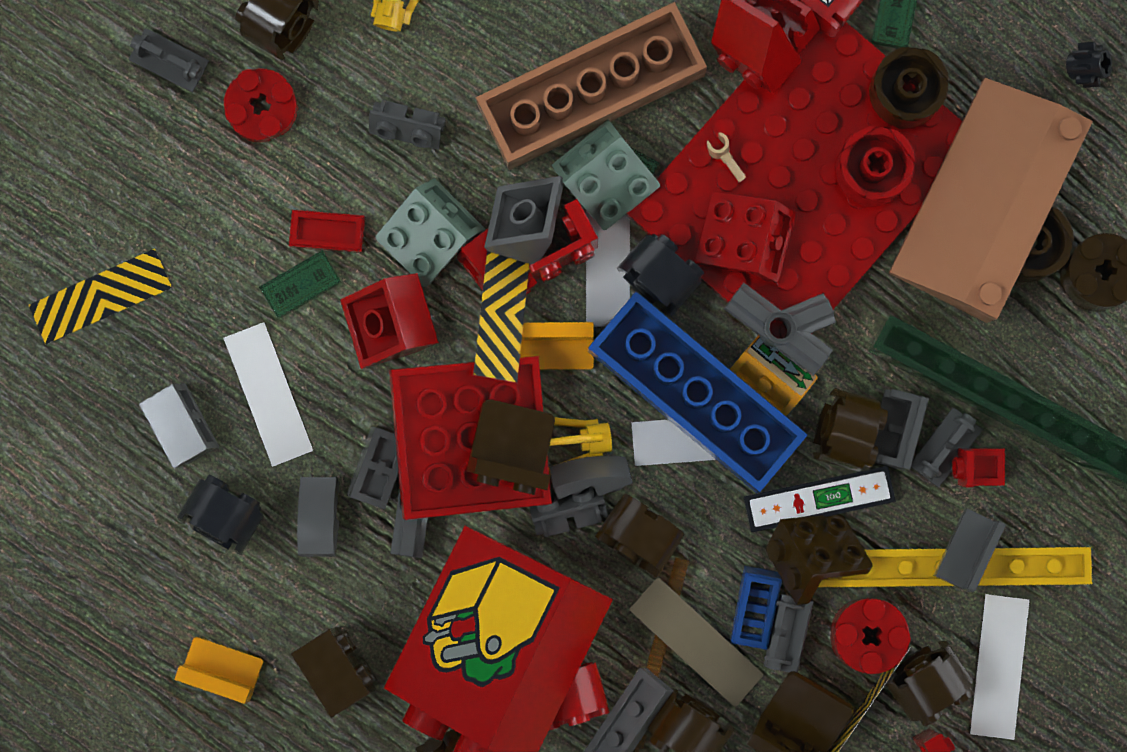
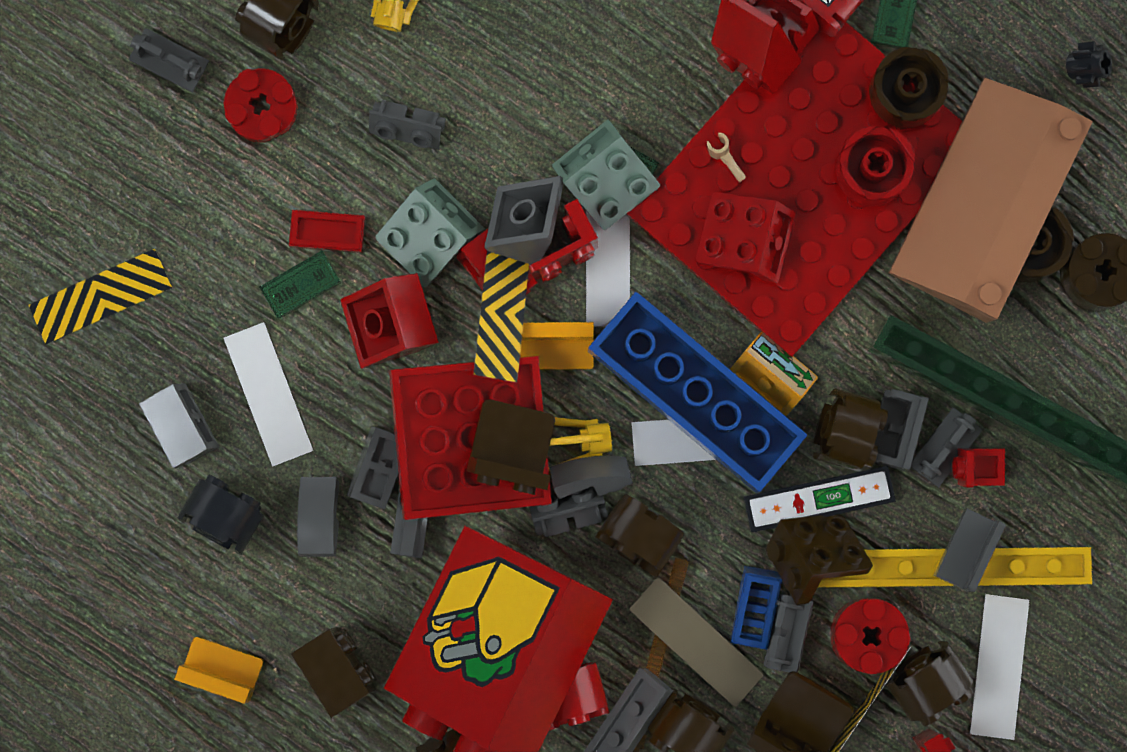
(591, 86): nougat brick -> none
(660, 273): black brick -> none
(799, 320): dark grey piece -> none

